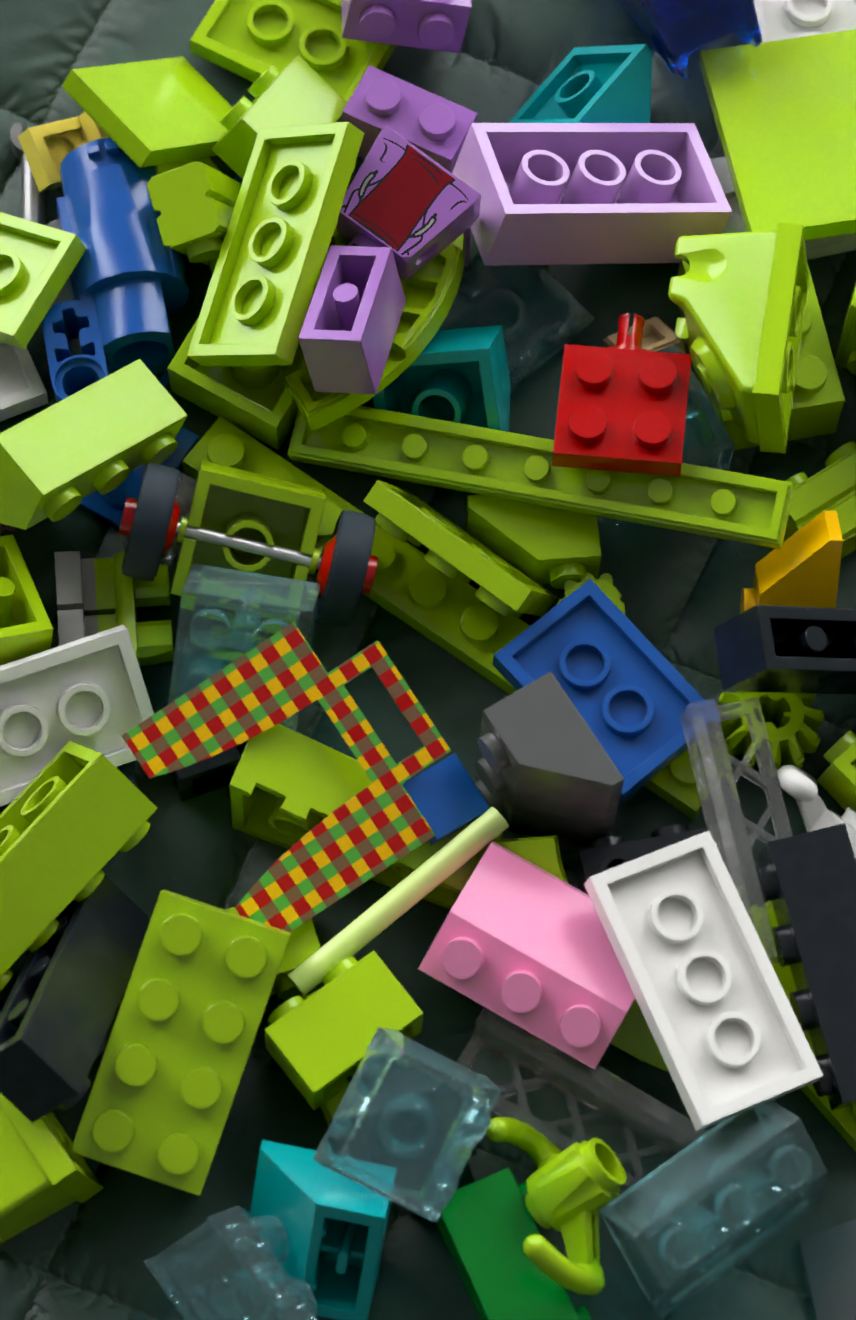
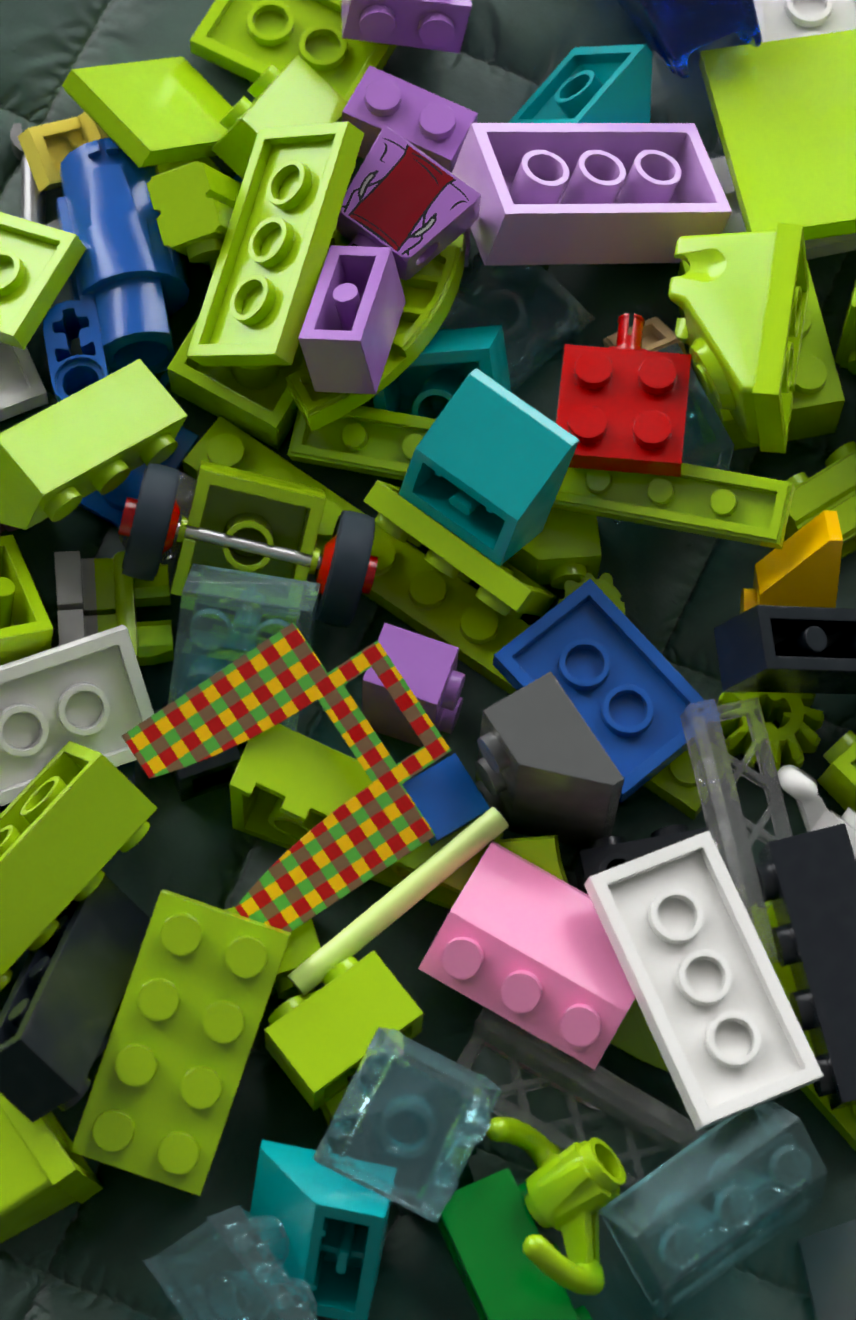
(431, 675): none -> medium lavender brick
(489, 468): none -> teal slope

